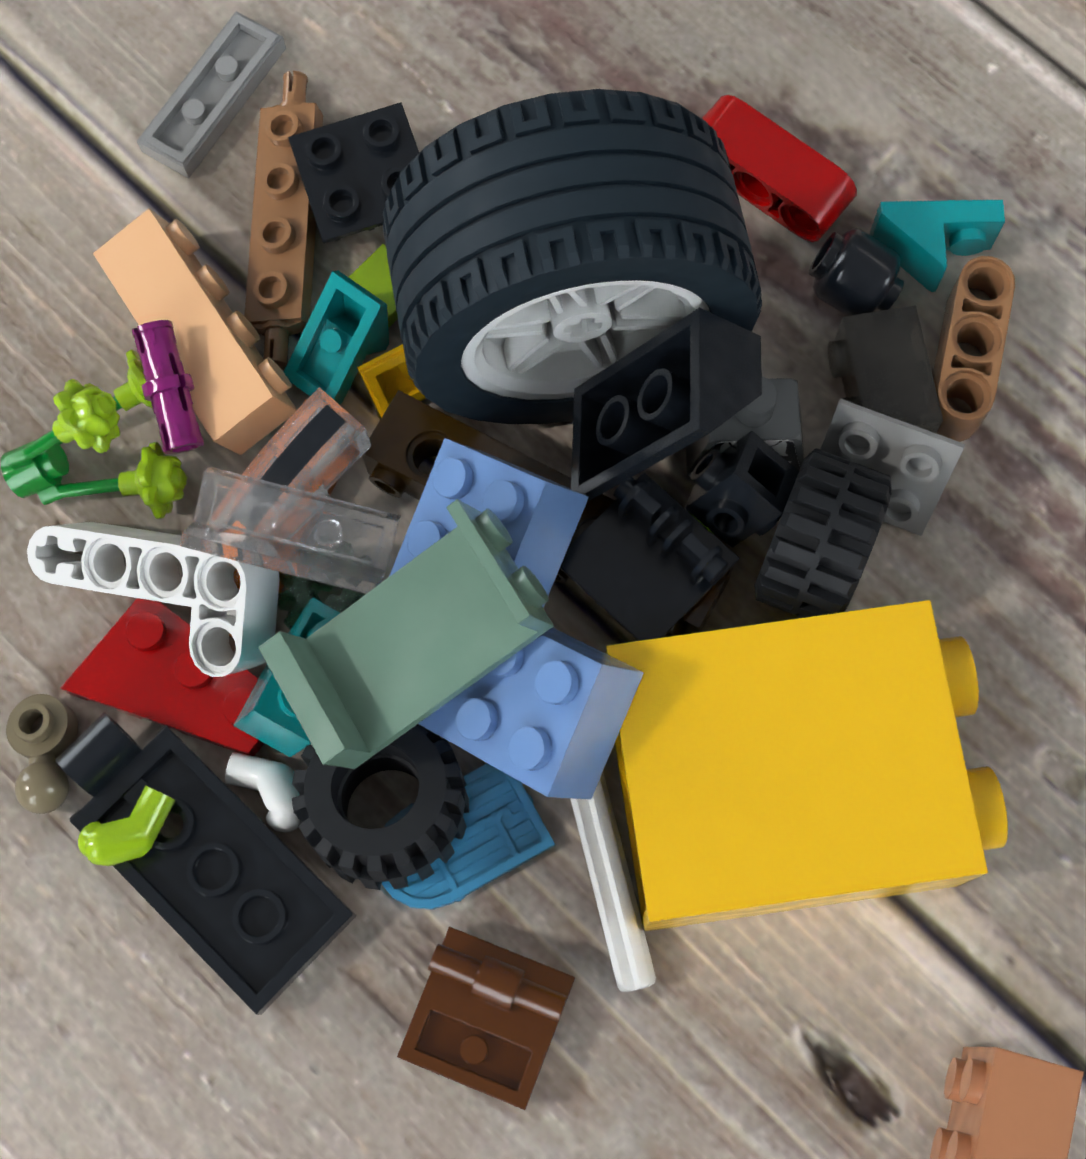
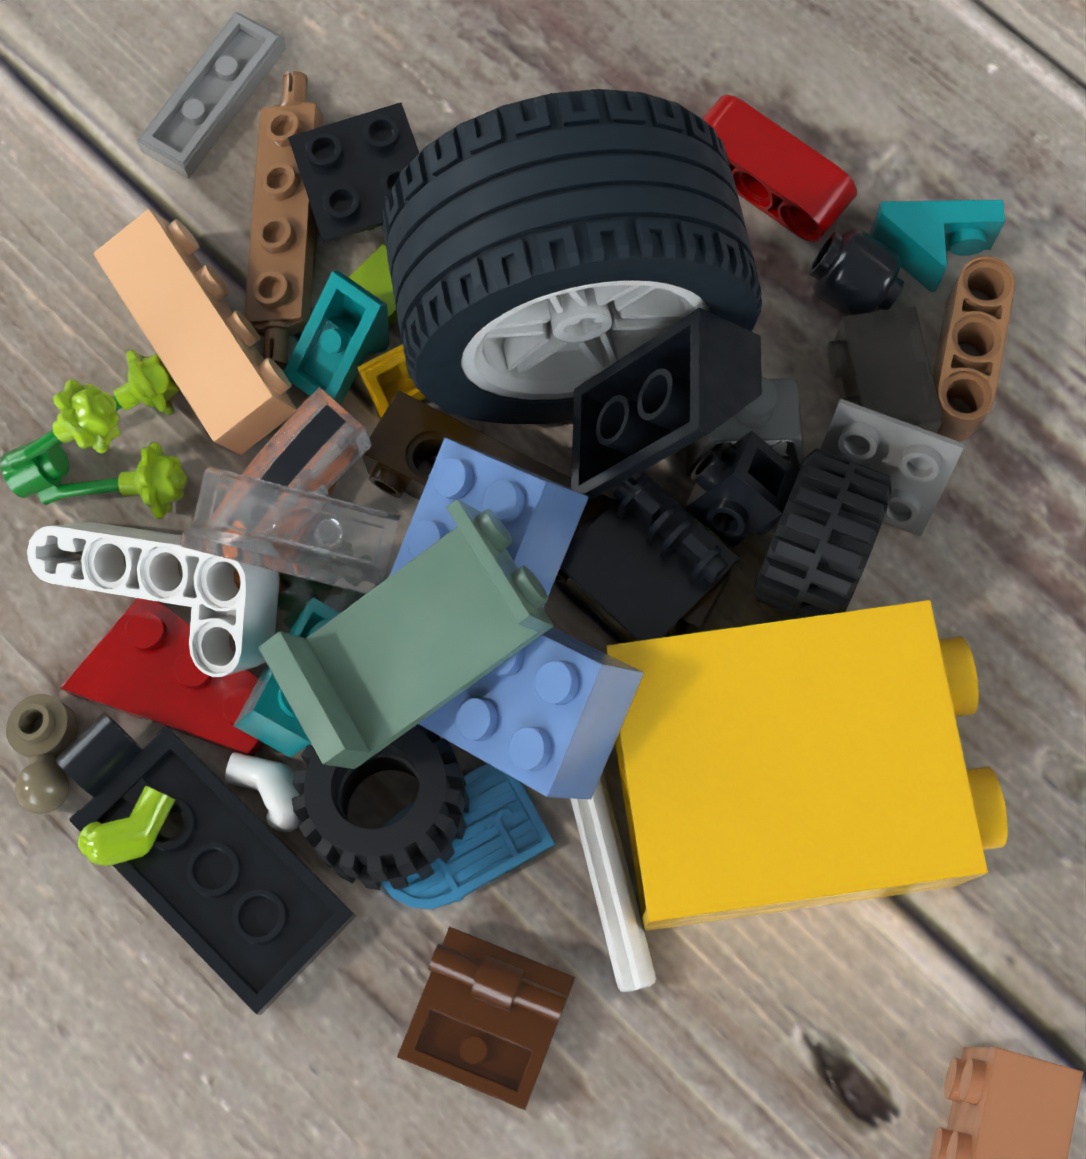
(167, 386): magenta pin -> none

